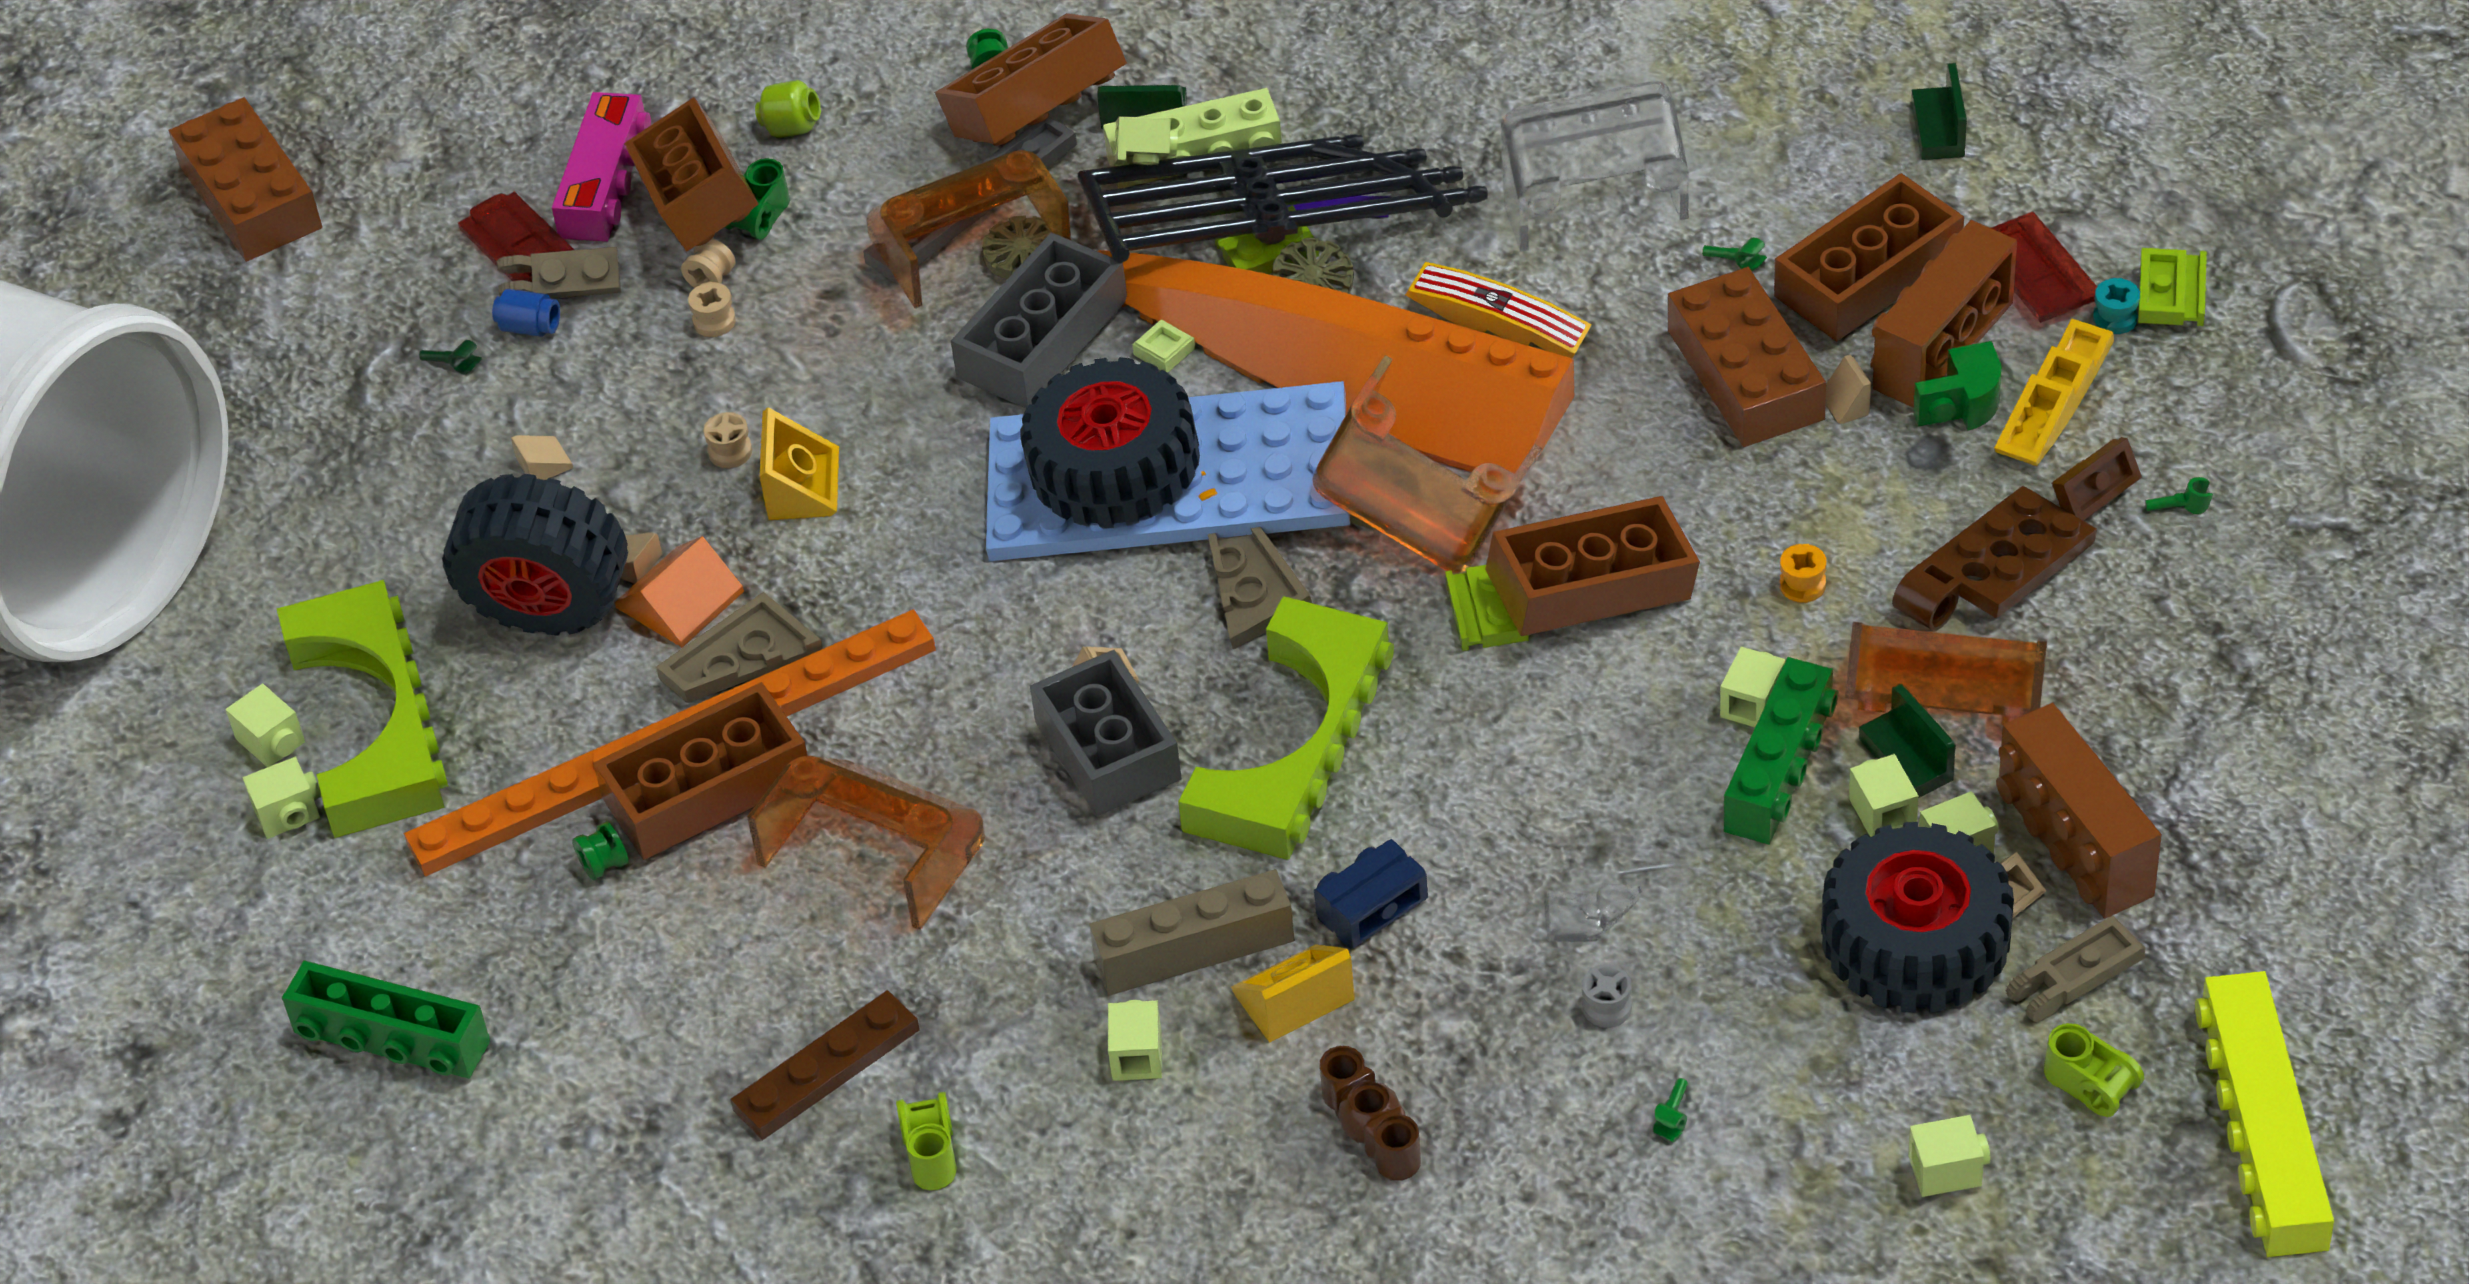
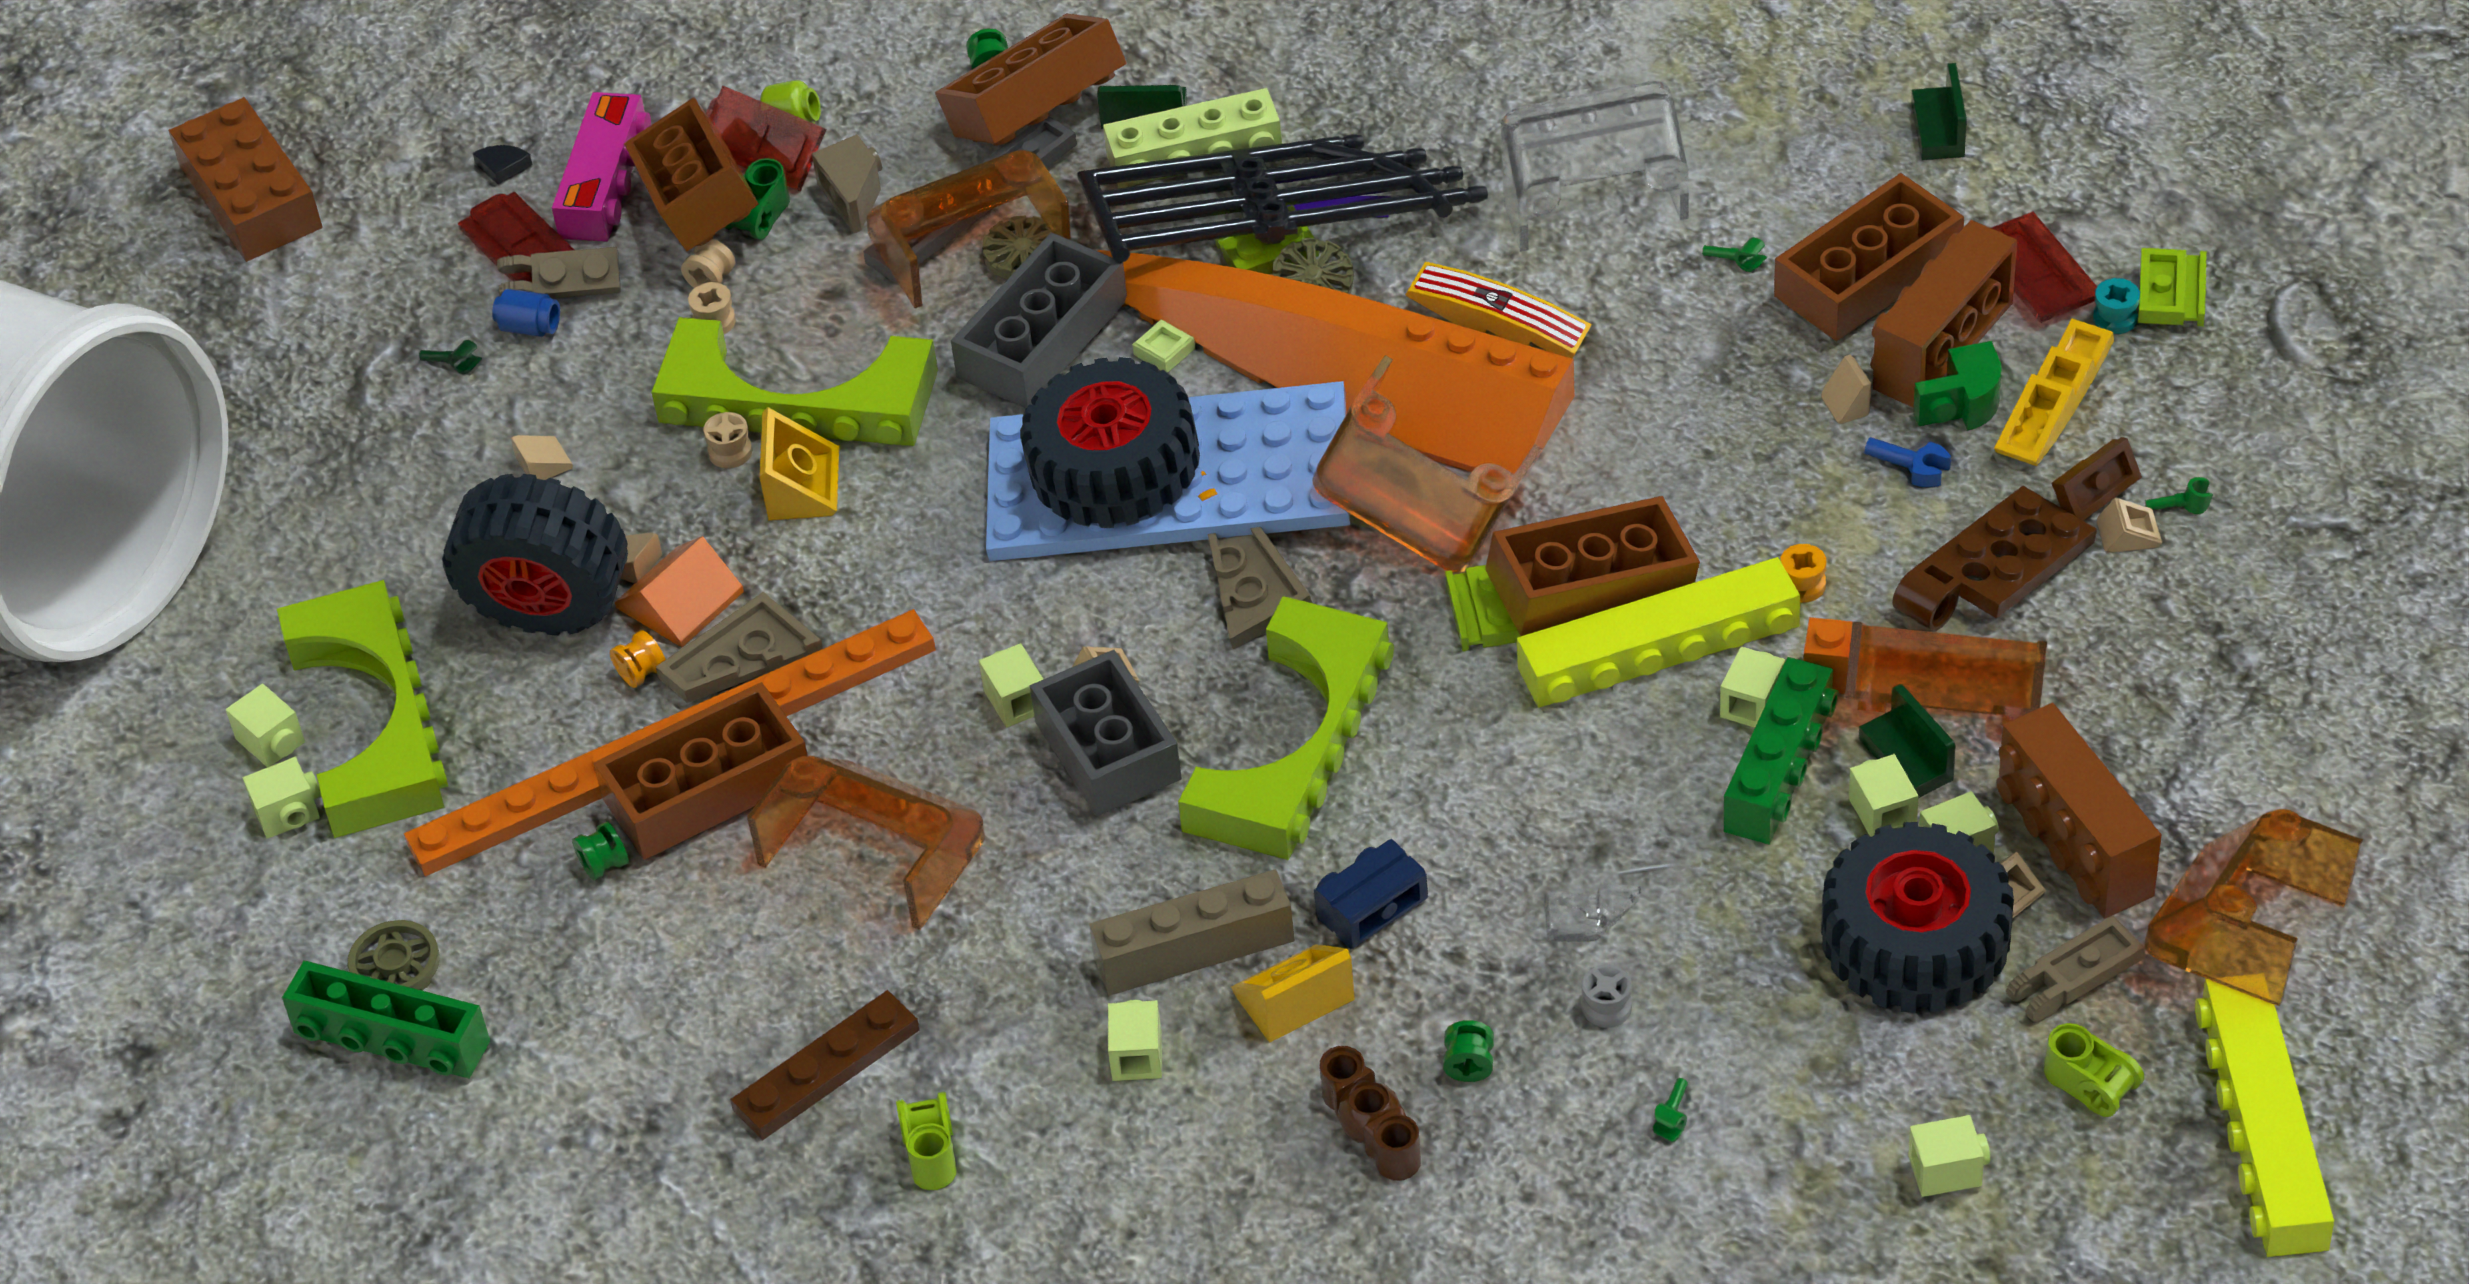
(395, 956): none -> olive wheel
(502, 161): none -> black tile
(637, 658): none -> light orange wheel
(762, 131): none -> clear red piece
(849, 178): none -> dark tan slope
(875, 406): none -> lime arch
(1007, 682): none -> yellowish green brick
(1144, 140): yellowish green brick -> none
(1468, 1051): none -> green wheel
(1658, 632): none -> neon yellow brick
(1746, 356): dark orange brick -> none
(1829, 646): none -> orange brick
(1916, 461): none -> blue bar
(2128, 527): none -> tan slope
(2209, 918): none -> clear orange windscreen

